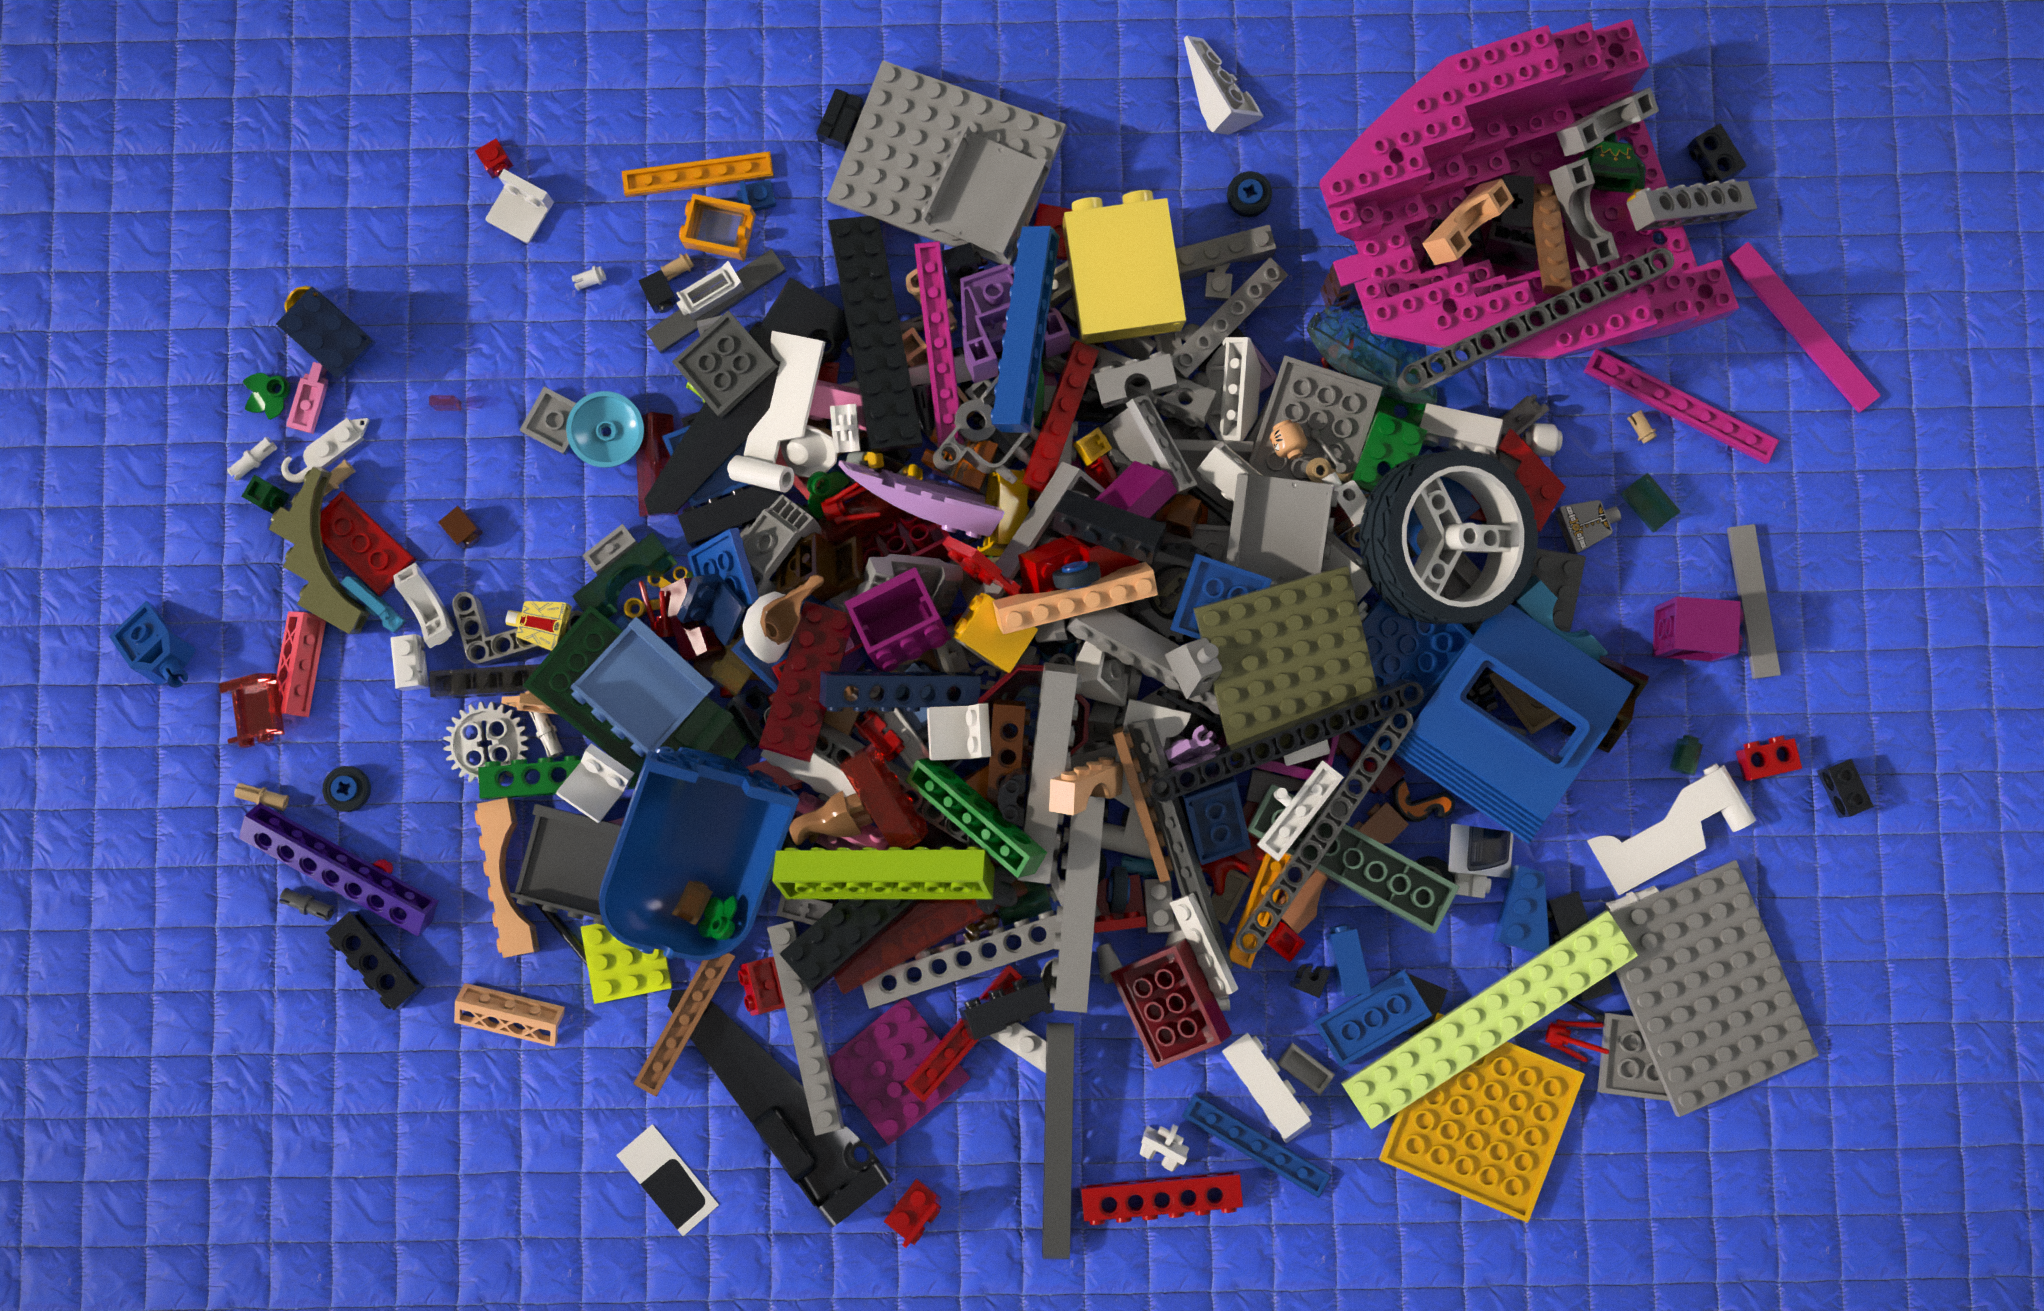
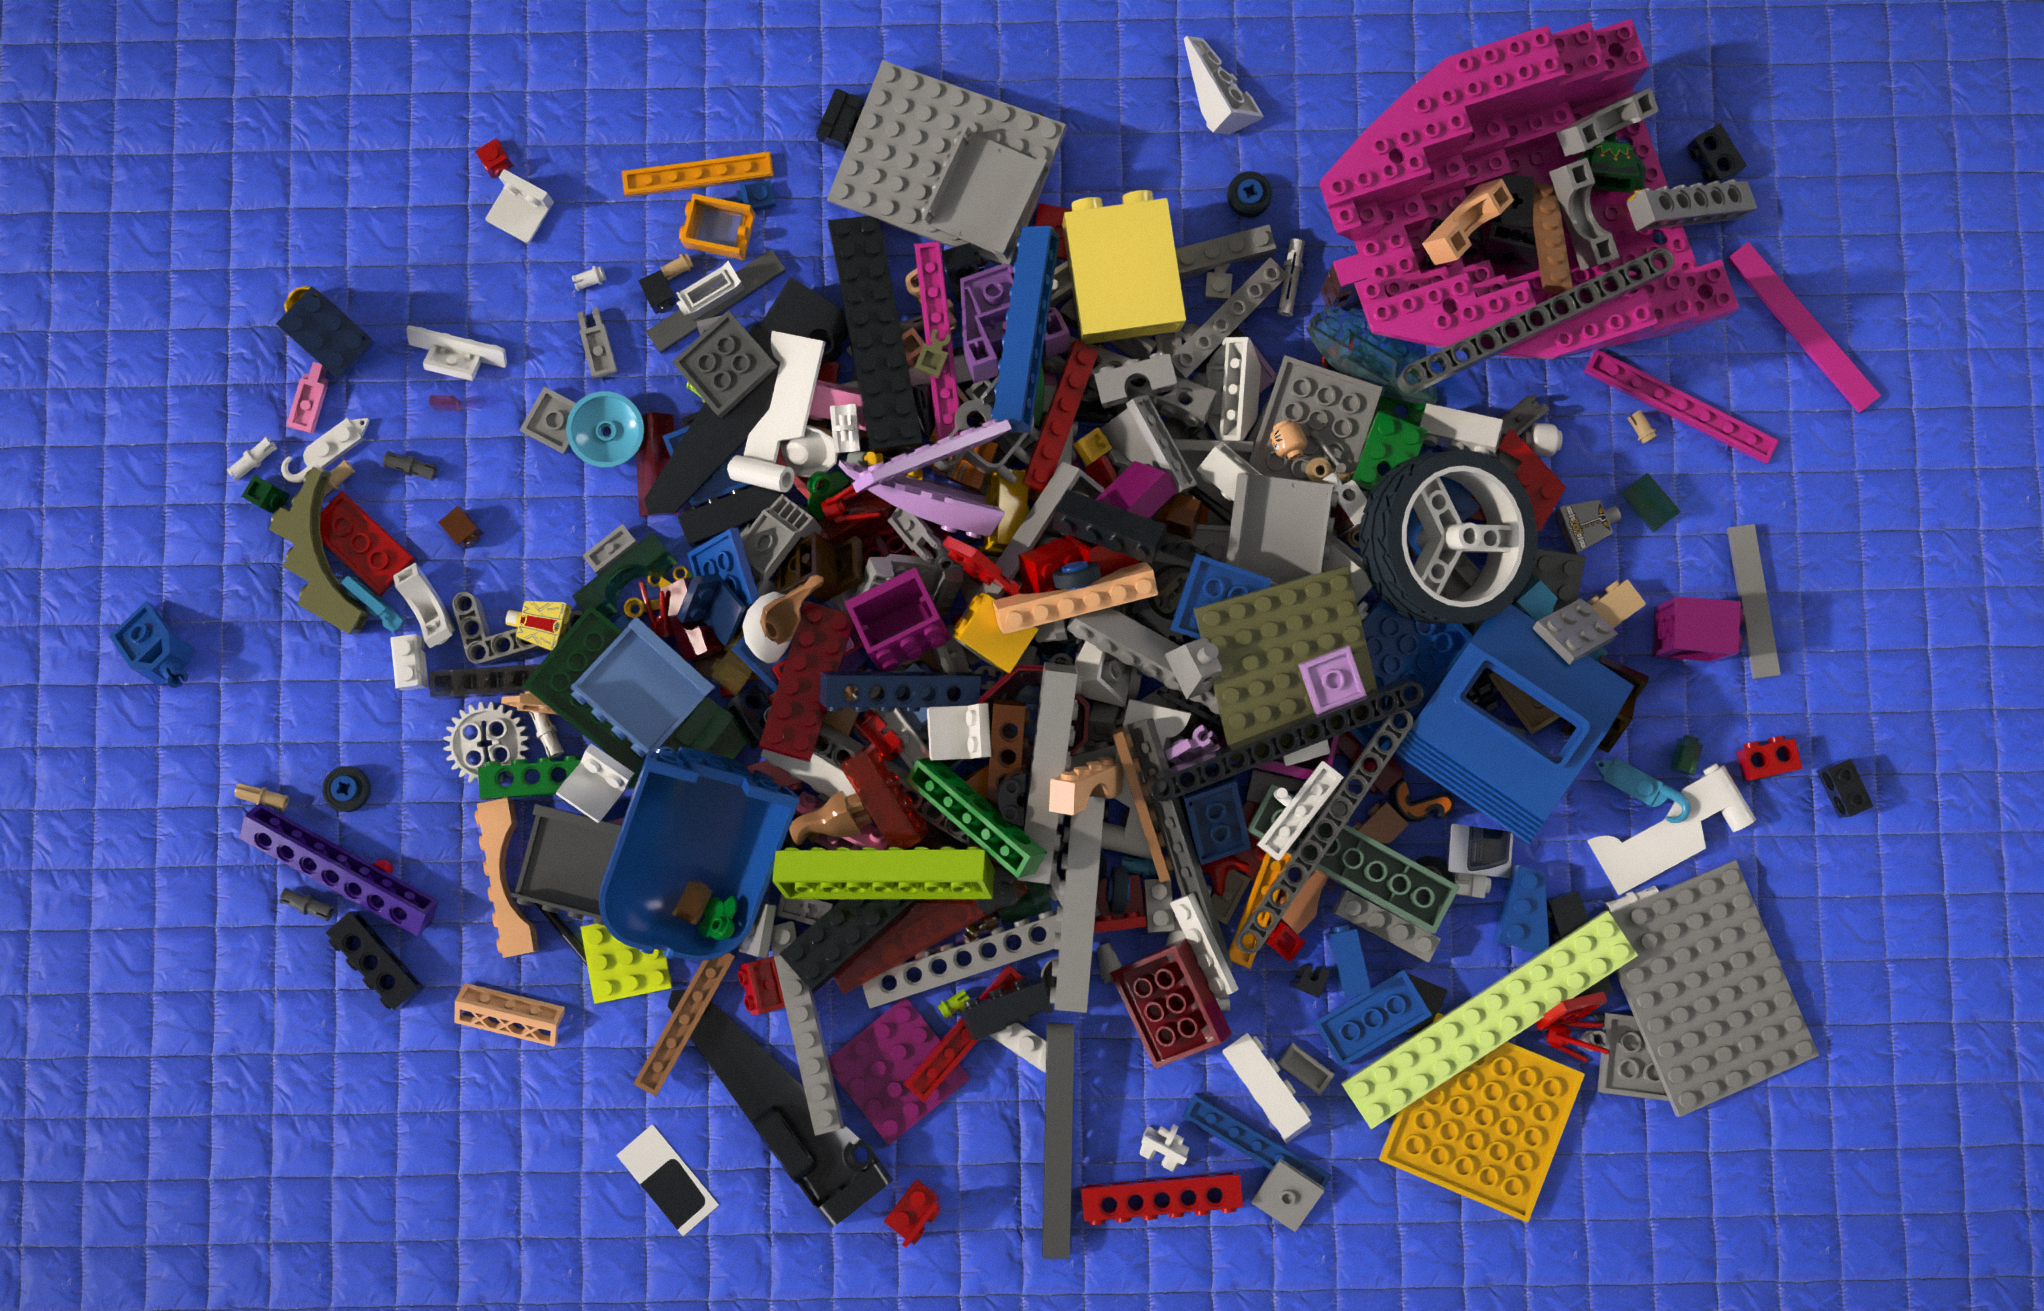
(255, 708): clear red panel -> none
(264, 394): green plate -> none
(301, 663): coral fence -> none
(410, 465): none -> dark grey pin
(454, 354): none -> white bracket
(597, 346): none -> light grey hinge
(759, 937): none -> light grey plate
(914, 533): none -> light grey hinge
(929, 454): none -> lavender plate
(932, 357): none -> olive plate
(942, 560): none -> dark grey pin
(952, 1004): none -> lime pin
(1287, 1195): none -> light grey plate
(1295, 249): none -> white pin
(1332, 679): none -> lavender plate
(1386, 925): none -> light grey arch
(1571, 1010): none -> red plate
(1575, 631): none -> light grey plate
(1594, 1037): none -> light grey pin
(1618, 602): none -> tan brick
(1642, 786): none -> dark azure plate

